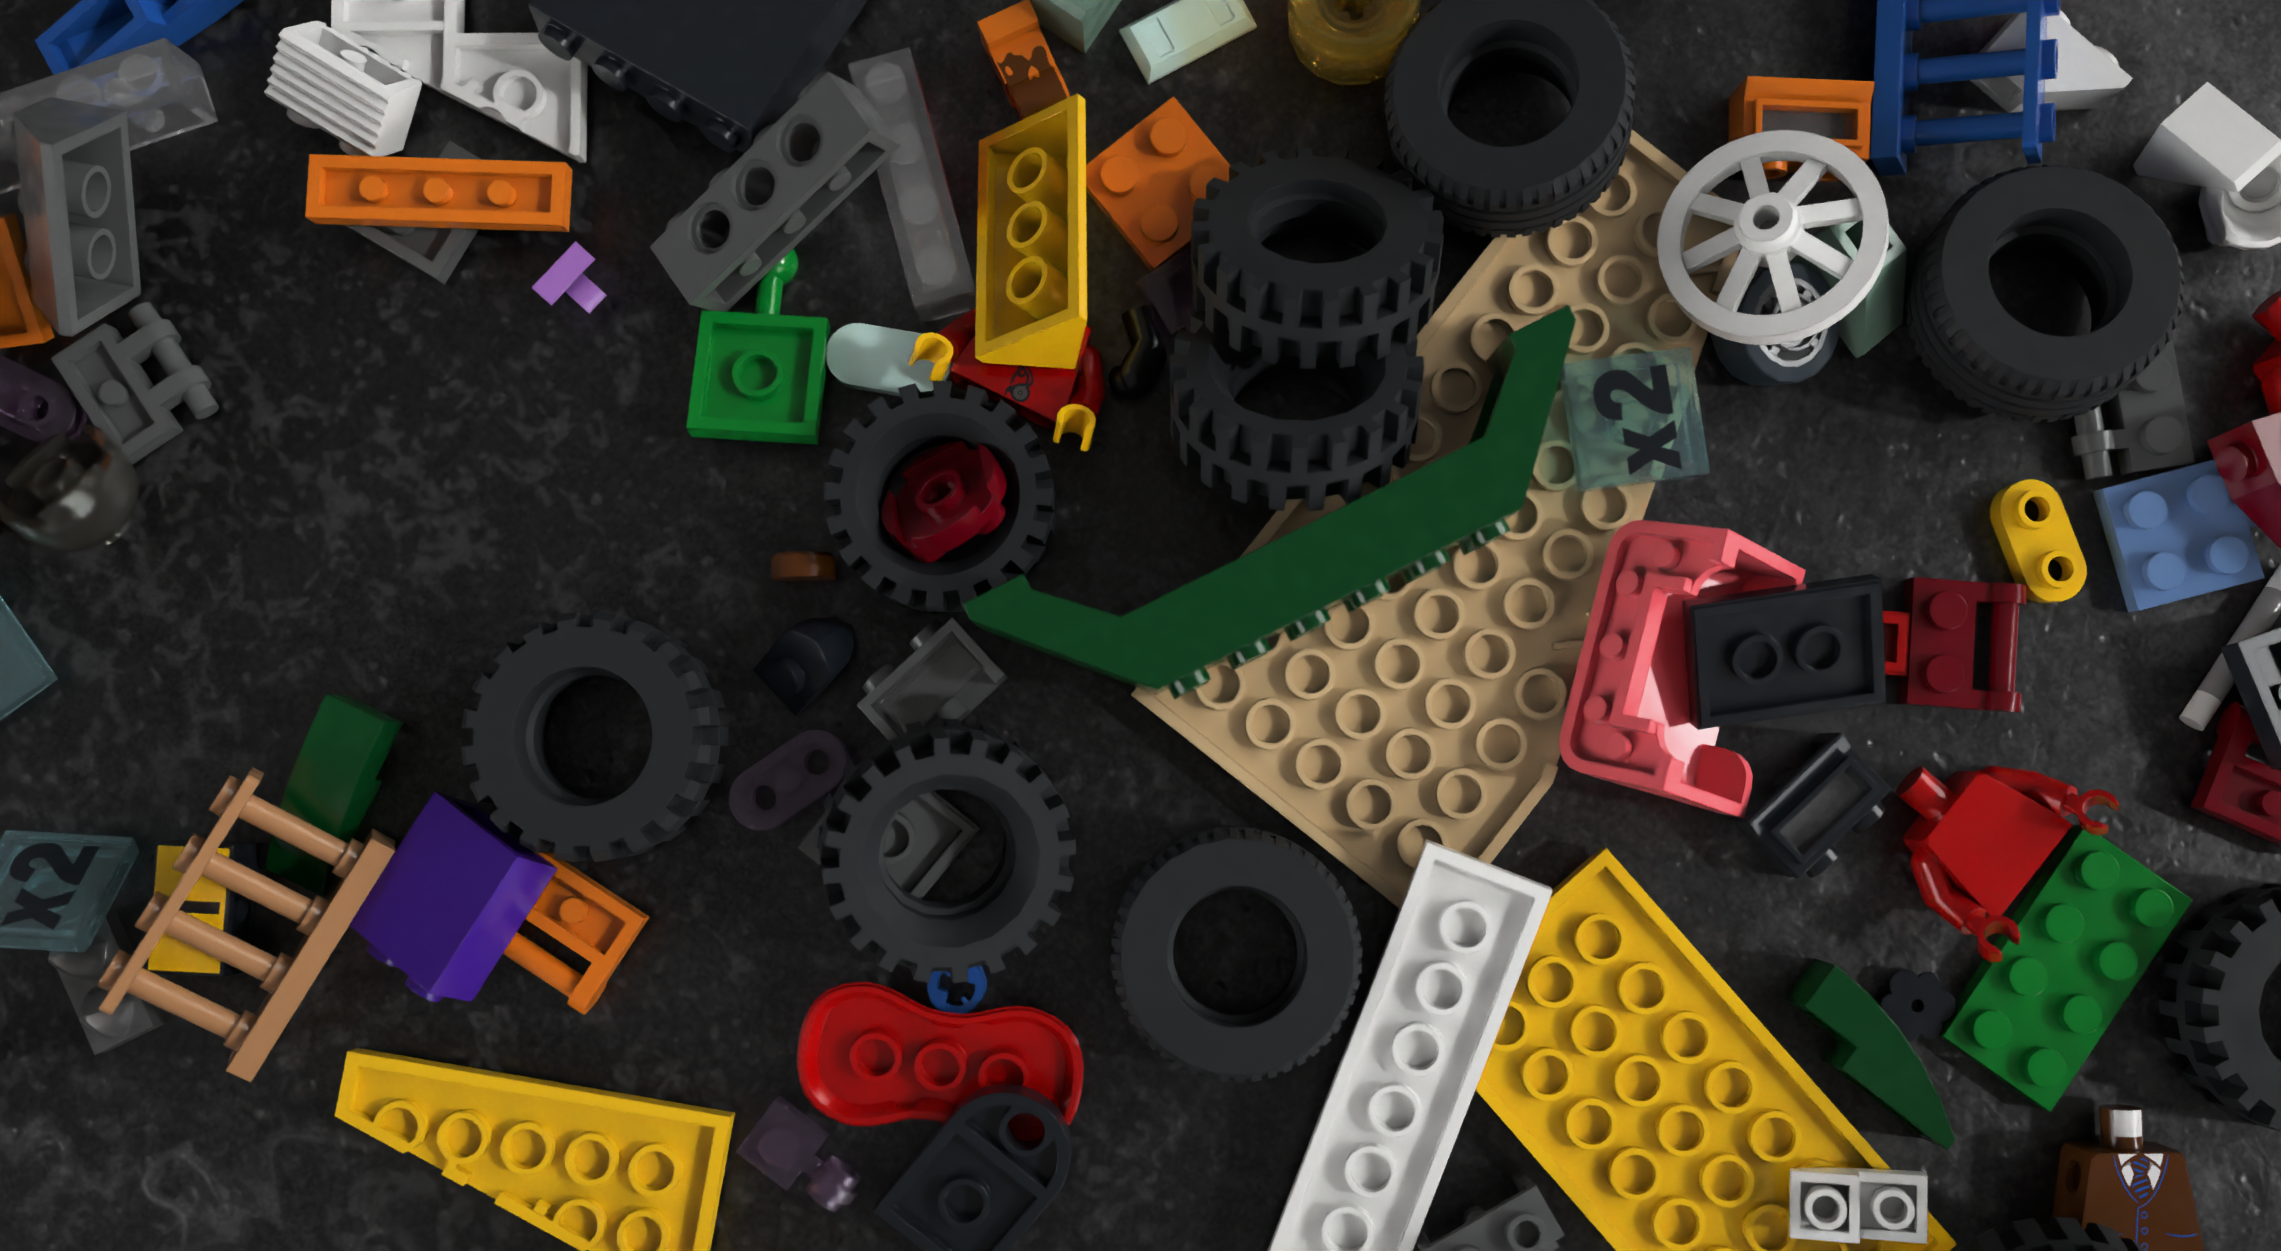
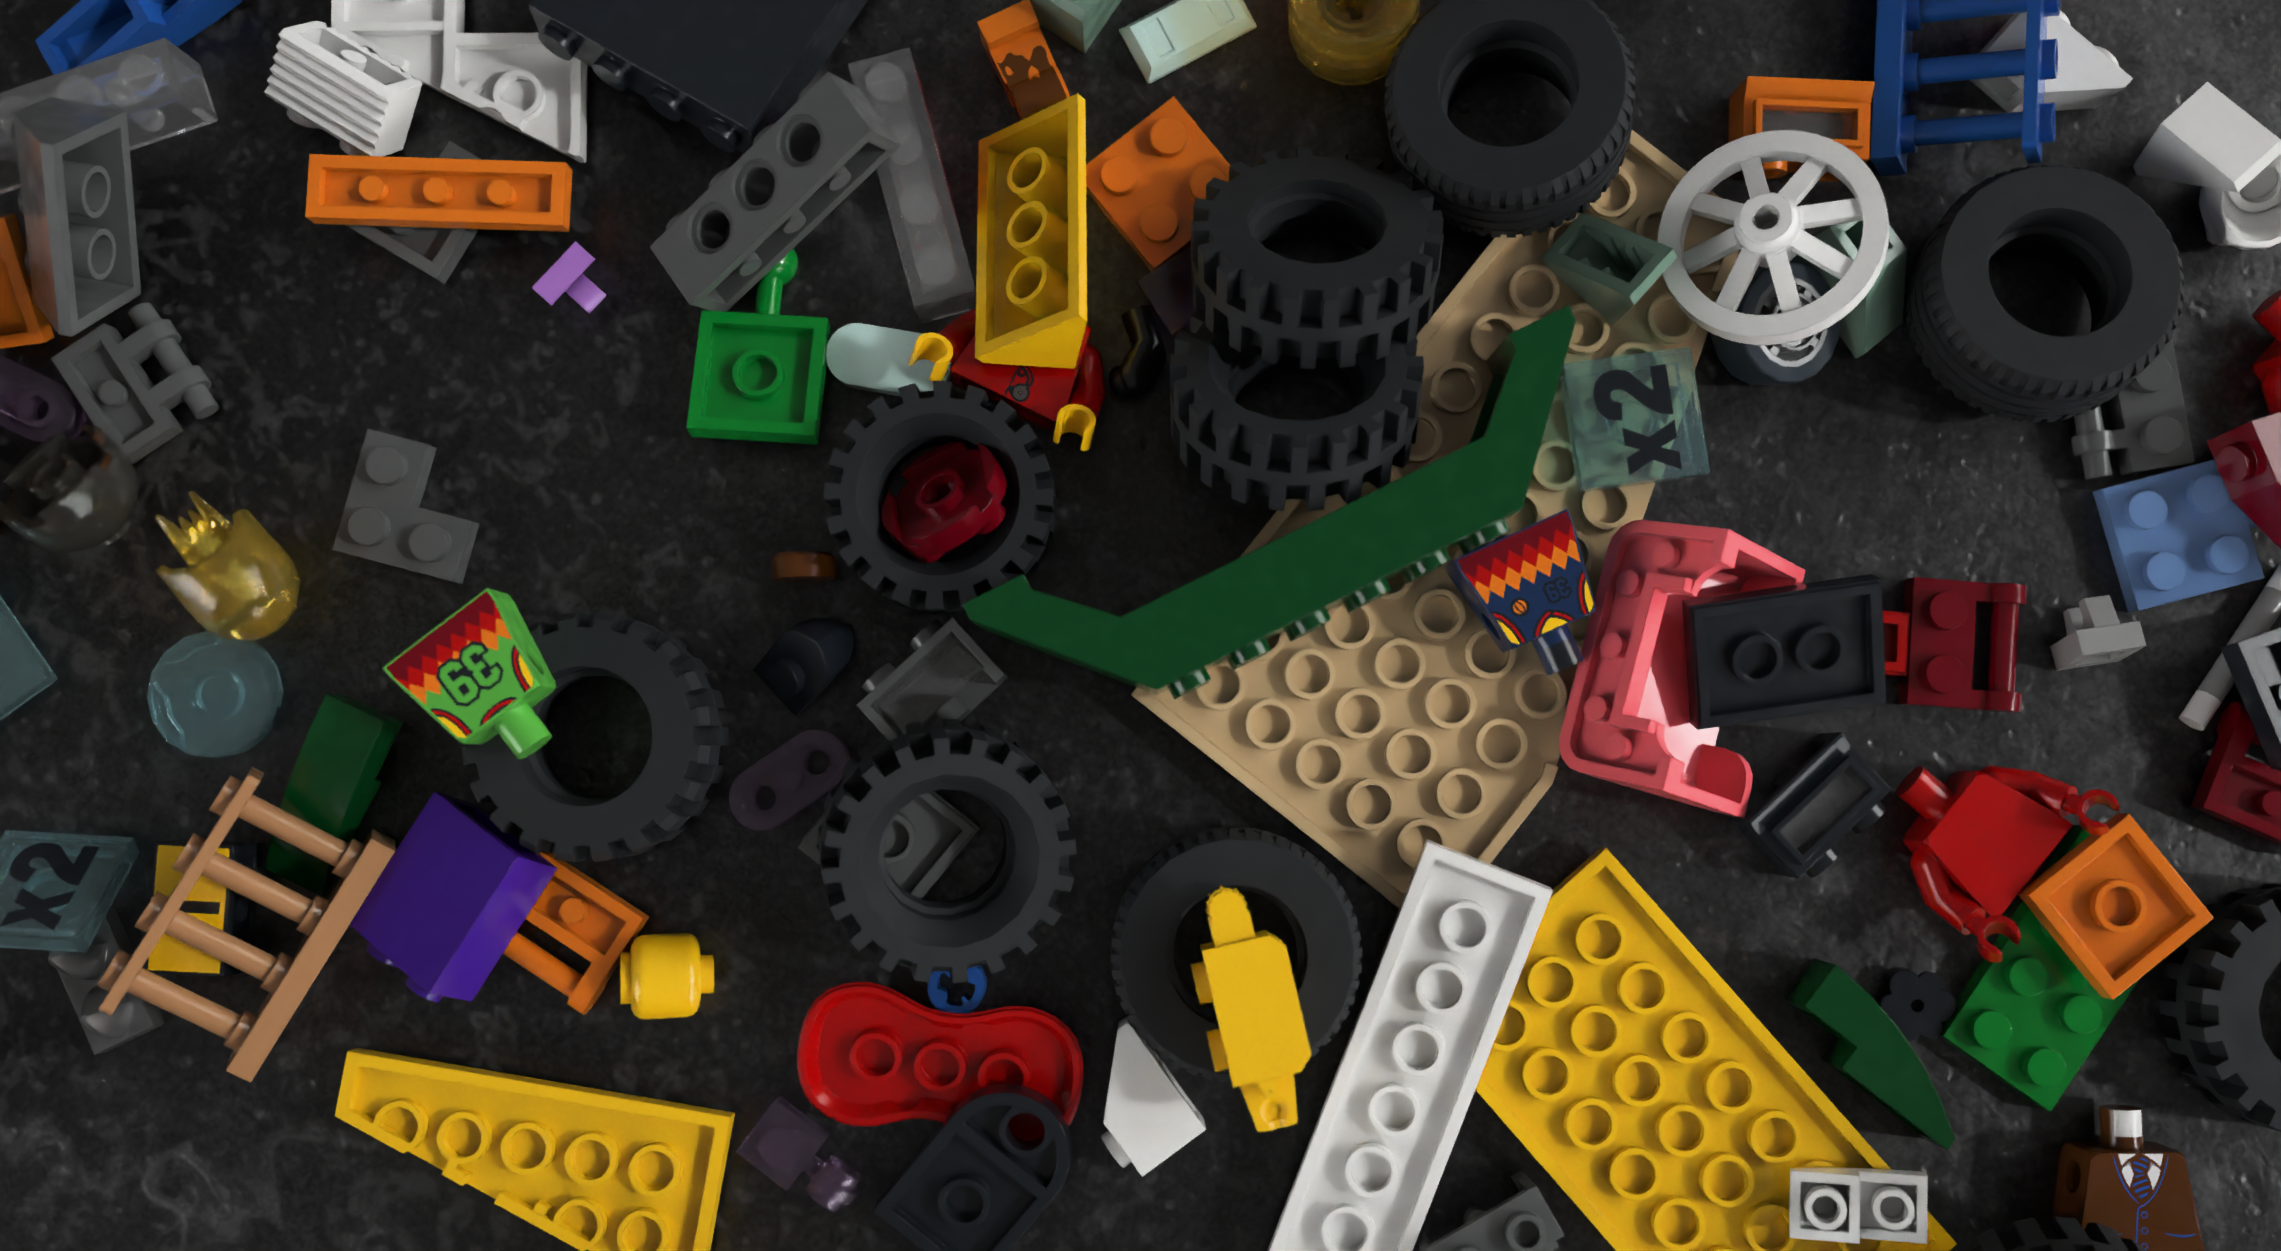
(214, 695): none -> clear light blue tile
(236, 576): none -> clear yellow helmet
(385, 515): none -> dark grey plate
(480, 675): none -> torso
(665, 976): none -> yellow head
(1145, 1106): none -> white slope
(1255, 1008): none -> yellow hinge
(1529, 589): none -> torso
(1607, 264): none -> sand green slope
(2033, 544): yellow plate -> none
(2095, 635): none -> light grey tile
(2115, 906): none -> orange plate

